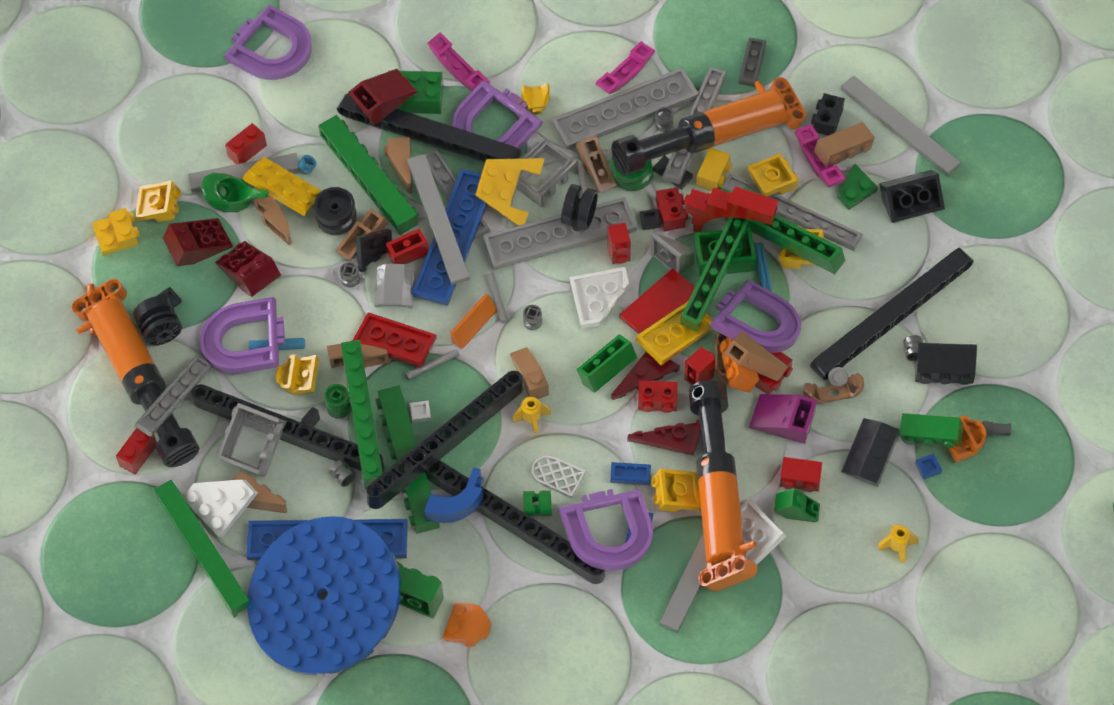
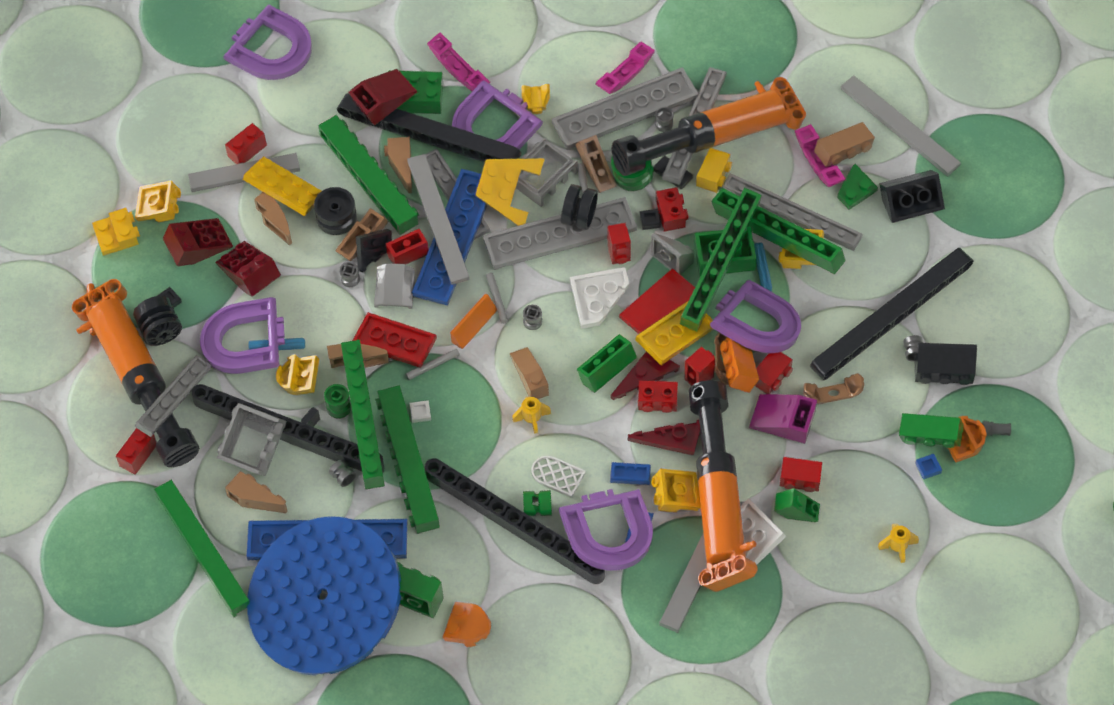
(220, 502): white plate -> none
(229, 192): green hat -> none
(309, 160): dark azure bush -> none
(444, 440): black beam -> none
(456, 508): blue arch -> none
(723, 204): red arch -> none
(752, 62): dark grey tile -> none
(754, 357): medium nougat slope -> none
(773, 175): yellow plate -> none
(829, 115): black brick -> none
(838, 376): light grey plate -> none
(871, 451): black slope -> none

